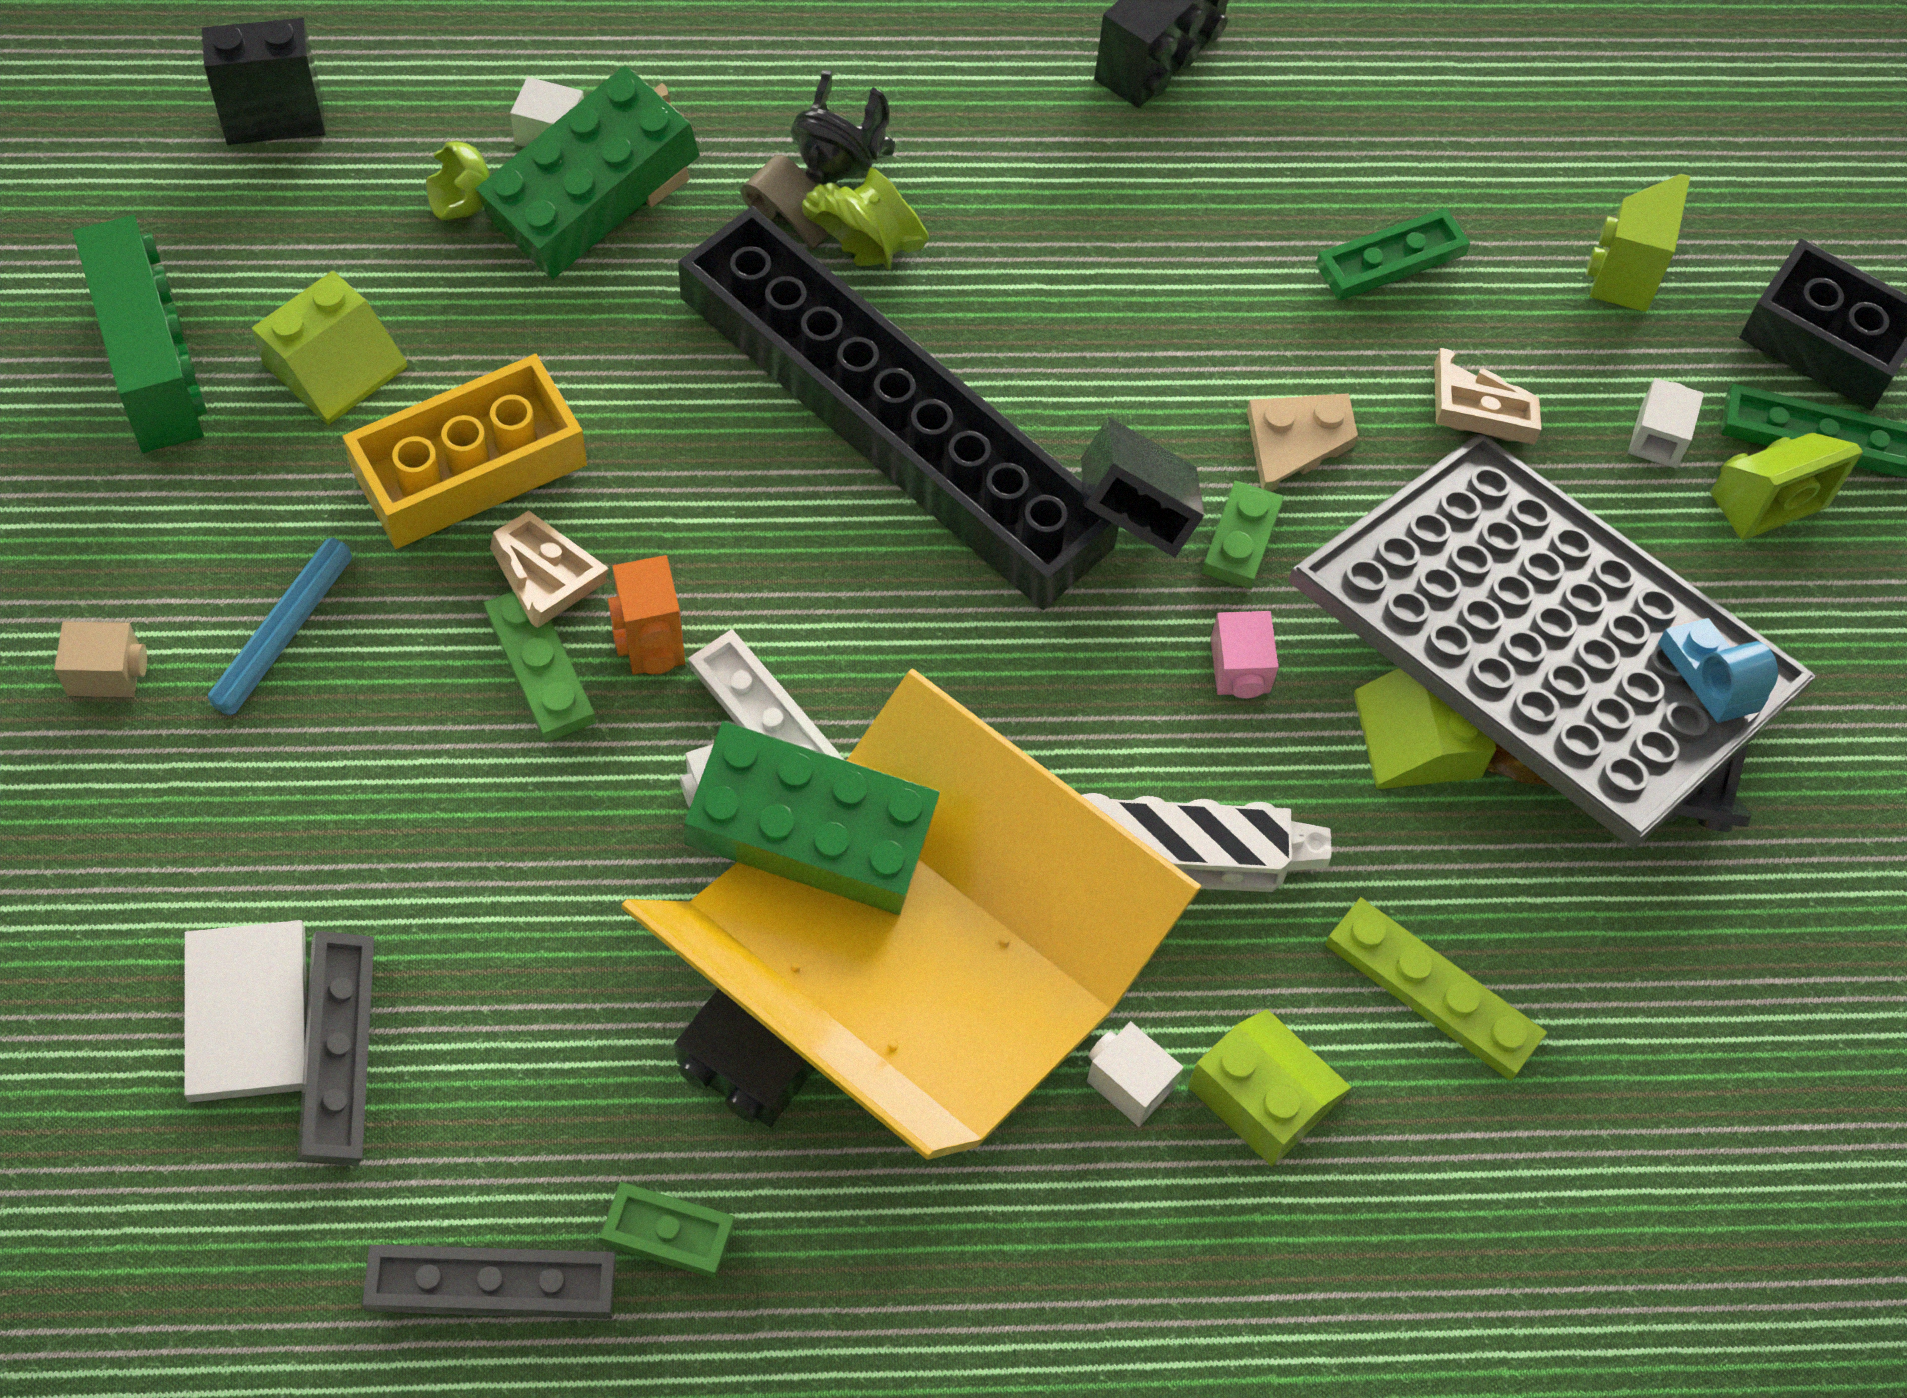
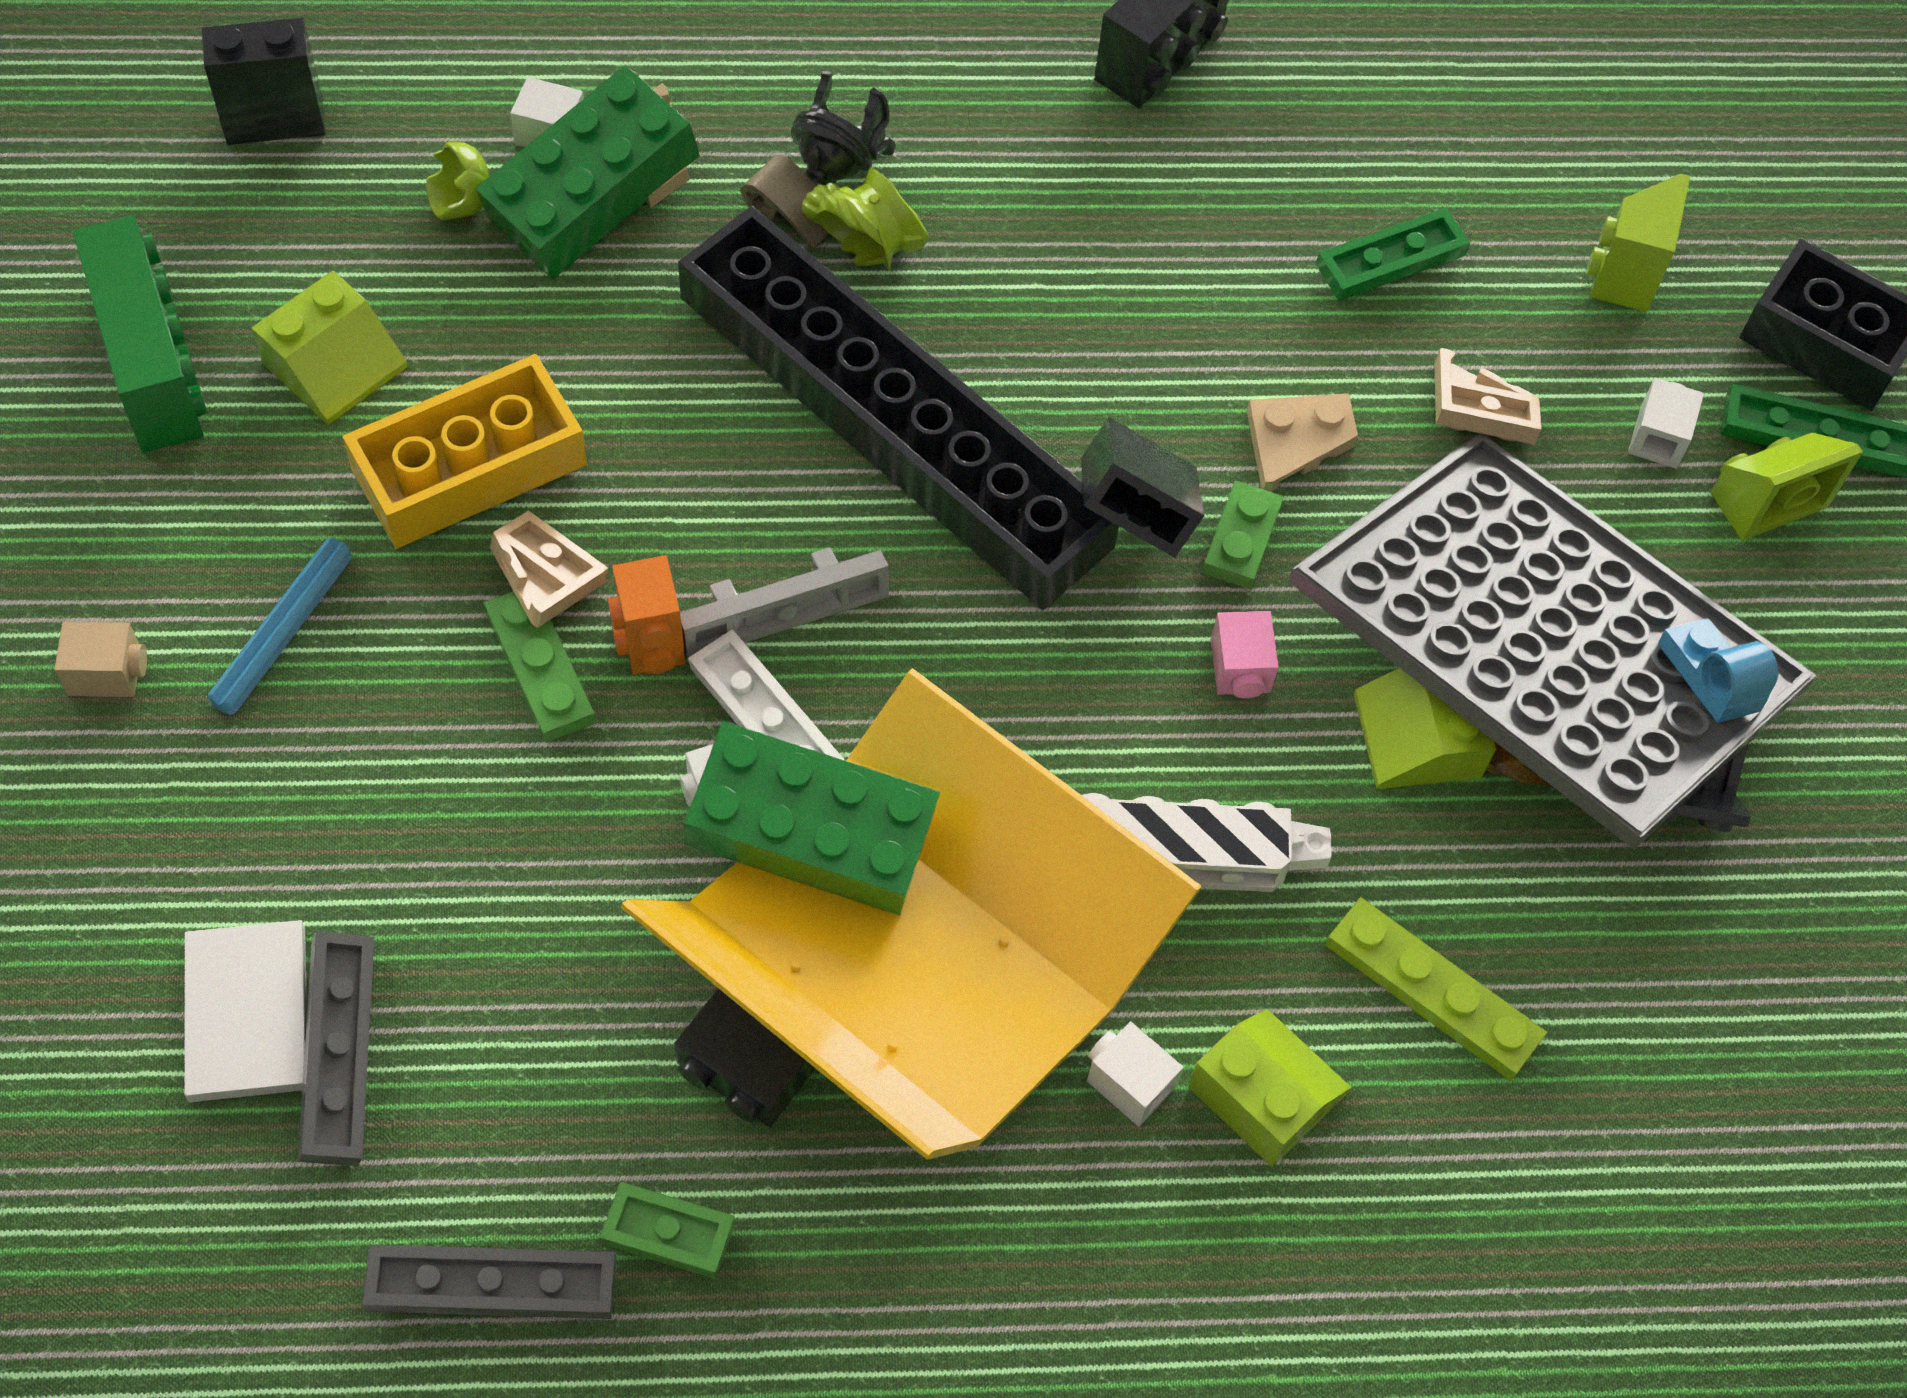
(787, 603): none -> light grey hinge

